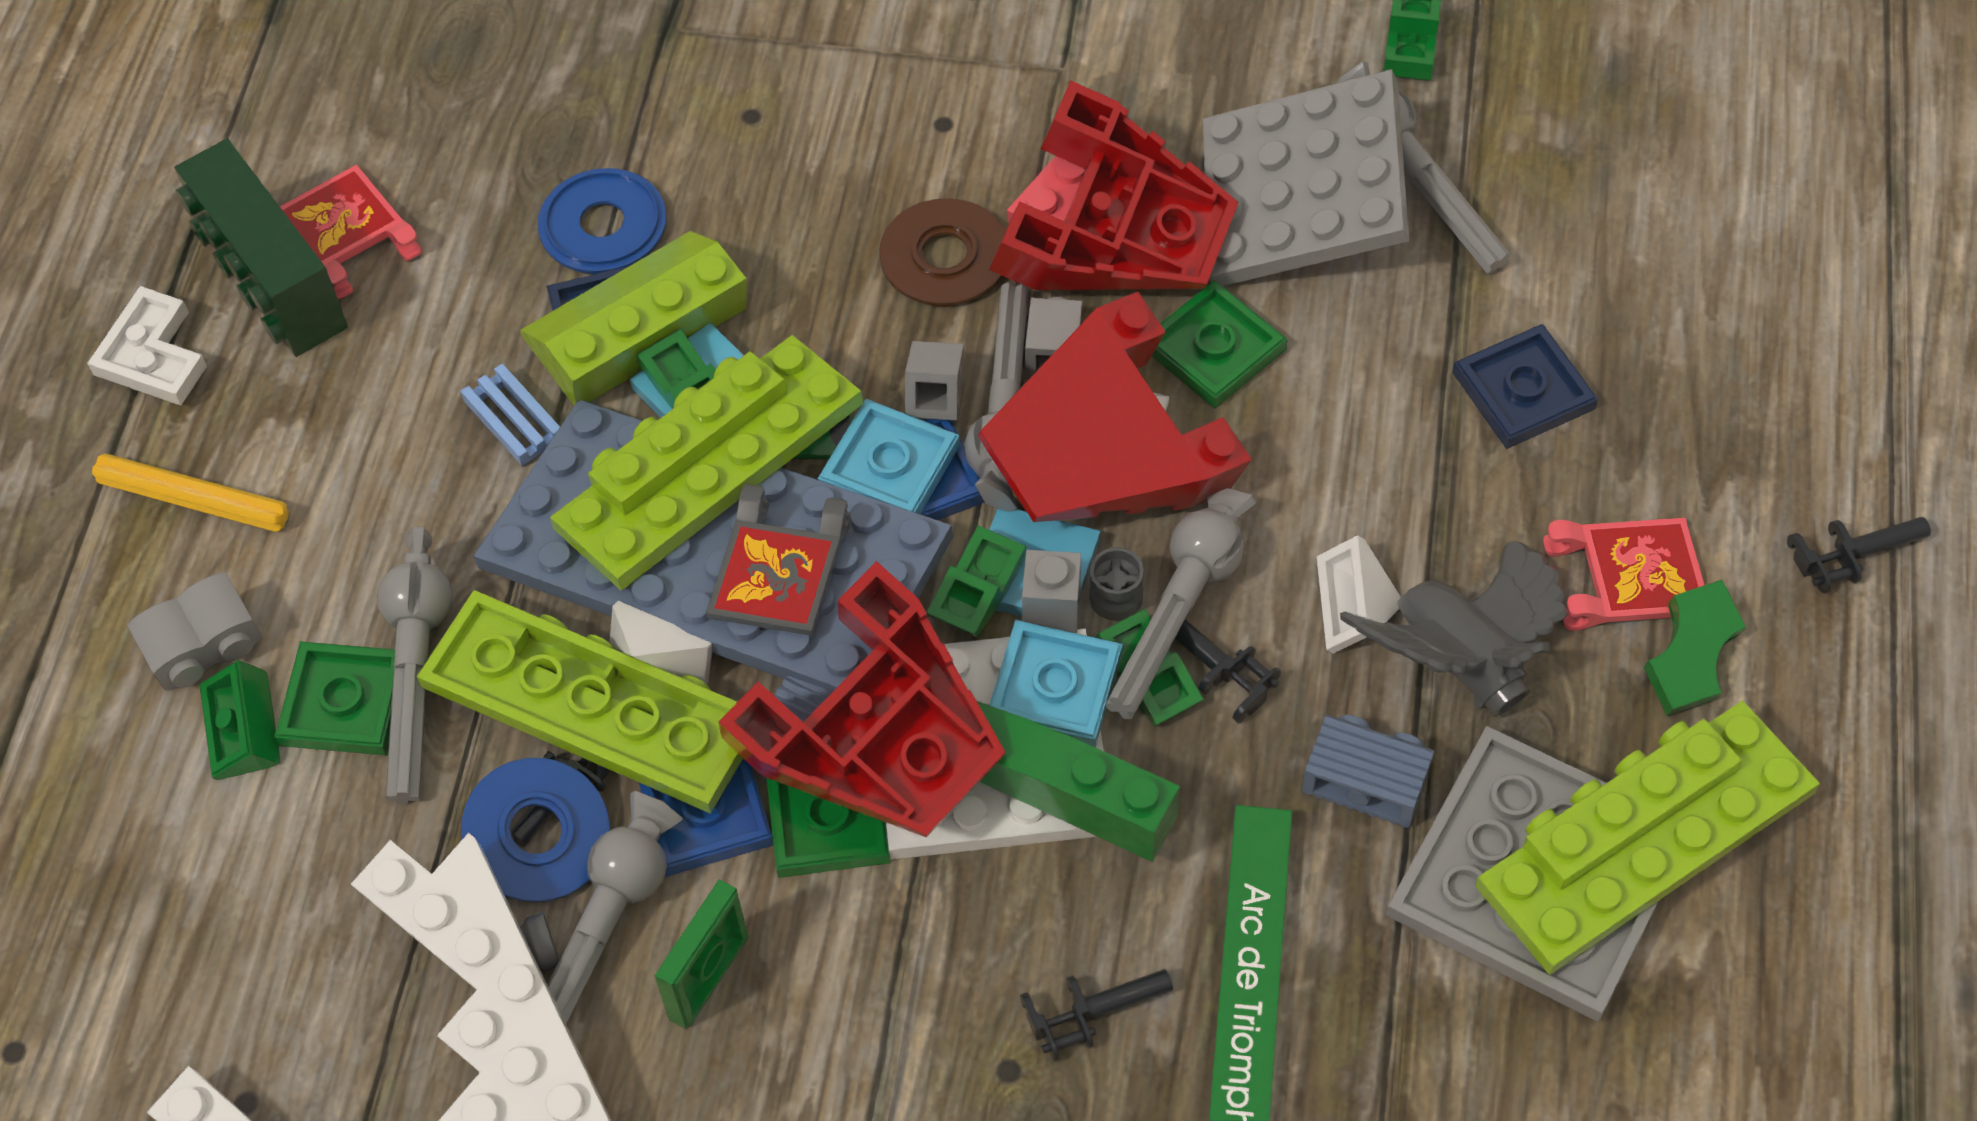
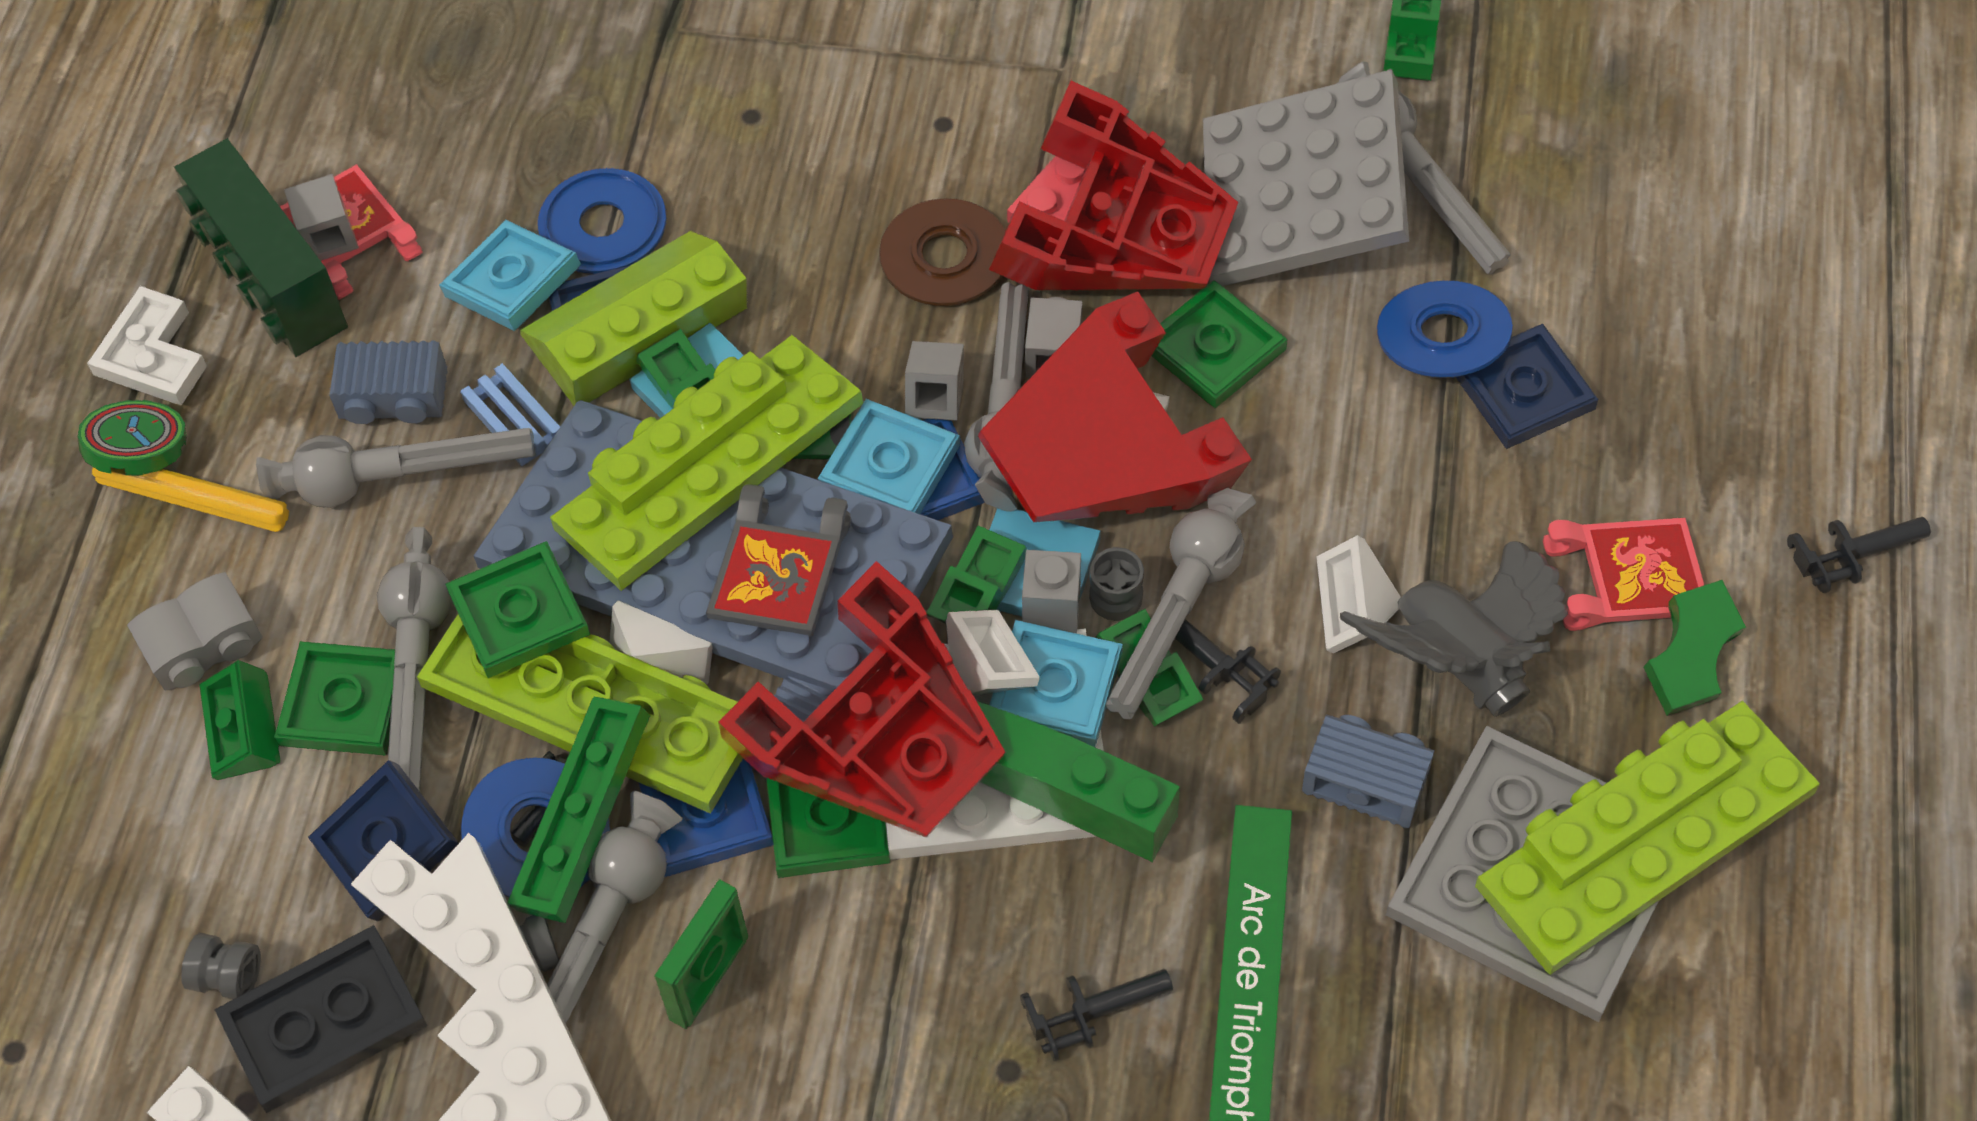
(132, 437): none -> tile
(220, 966): none -> dark grey wheel
(320, 1018): none -> black plate
(321, 217): none -> light grey brick
(330, 471): none -> light grey piece
(378, 812): none -> dark blue tile
(388, 381): none -> sand blue brick
(510, 275): none -> medium azure tile
(517, 609): none -> green tile
(579, 809): none -> green plate
(988, 653): none -> white slope
(1408, 347): none -> blue piece

